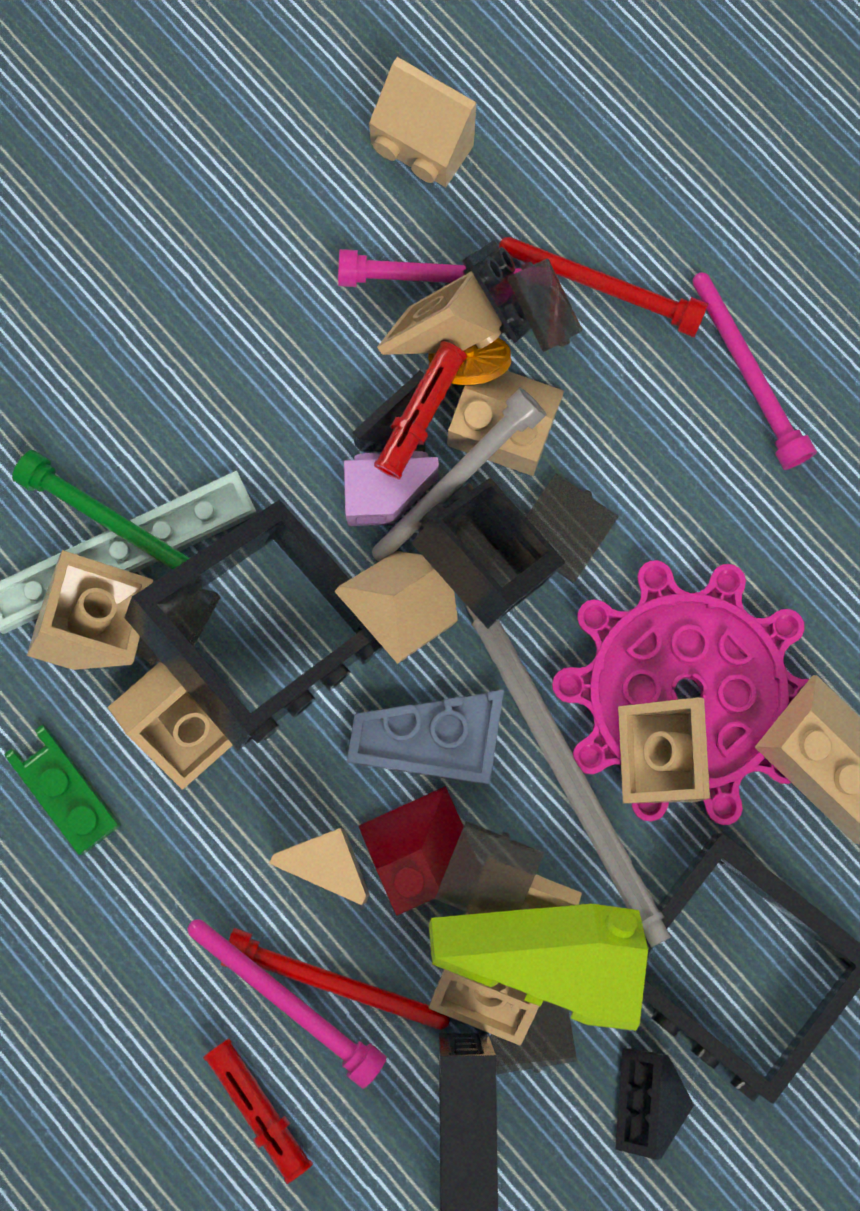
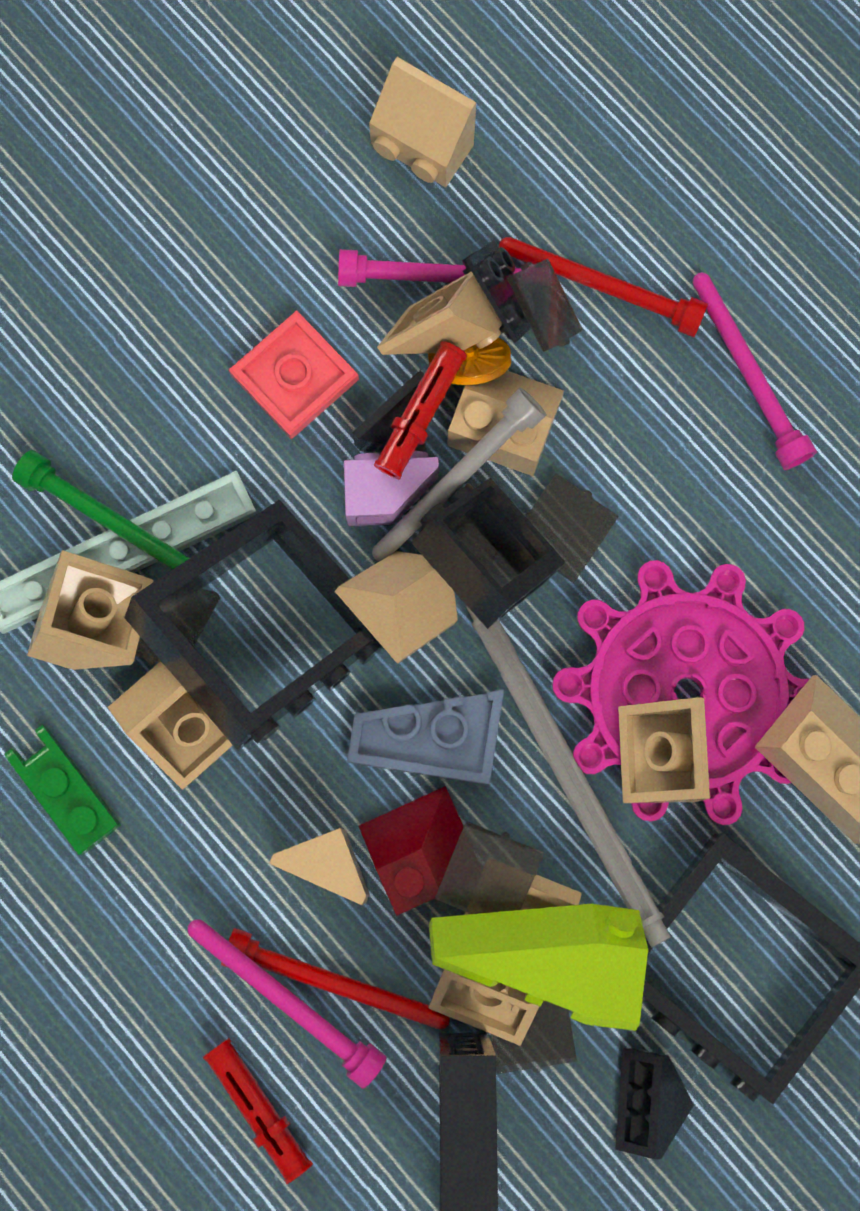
(294, 374): none -> coral plate

